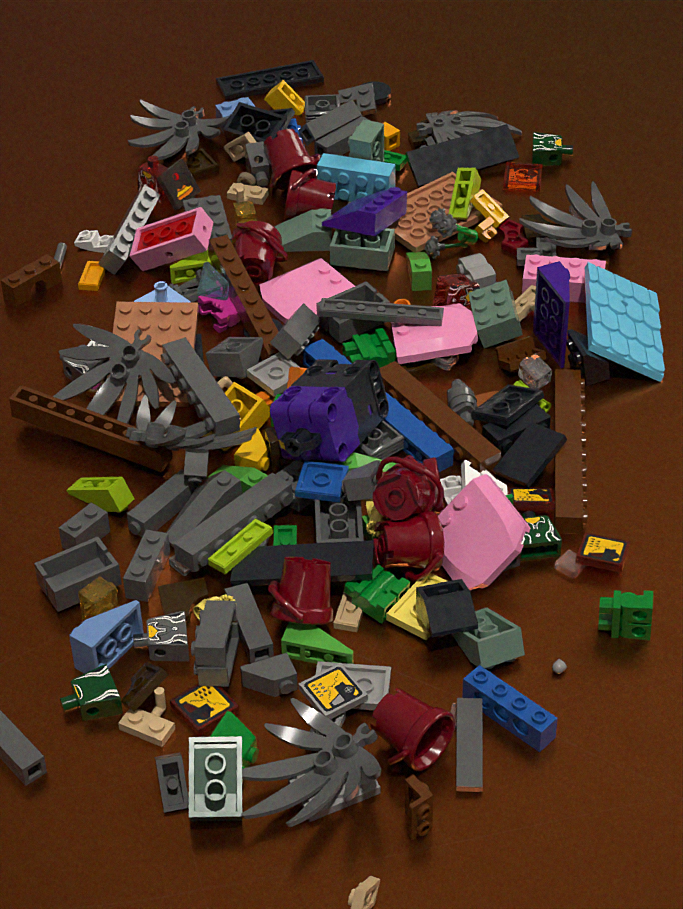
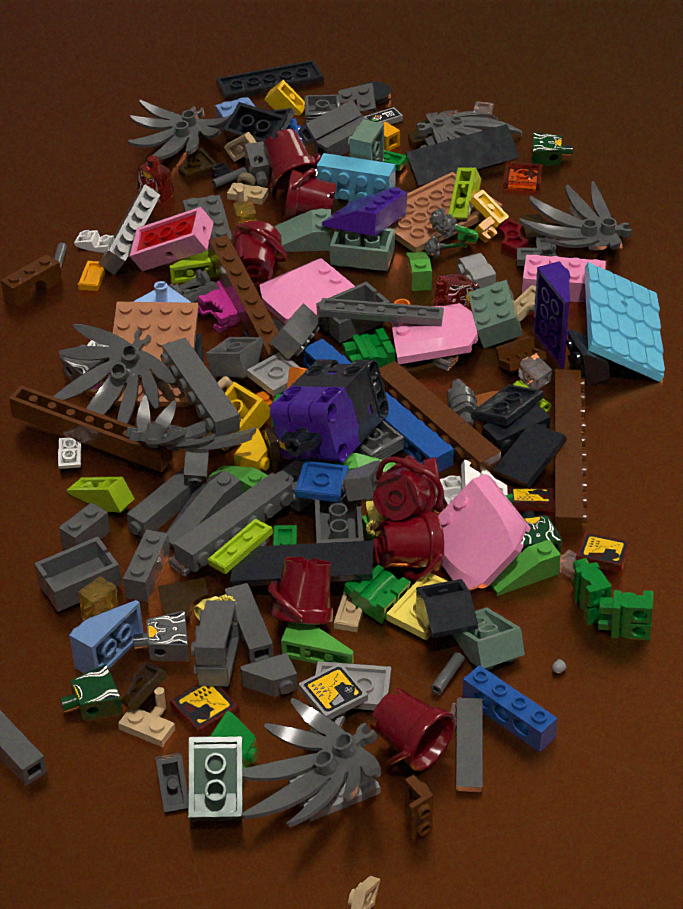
(69, 453): none -> white slope
(178, 184): clear smoke tile -> none
(212, 283): clear light blue slope -> none
(220, 170): none -> black plate
(227, 178): none -> dark grey piece
(389, 115): none -> tile
(447, 673): none -> dark grey piece
(484, 107): none -> clear tile
(530, 566): none -> bright green slope
(588, 587): none -> green hips

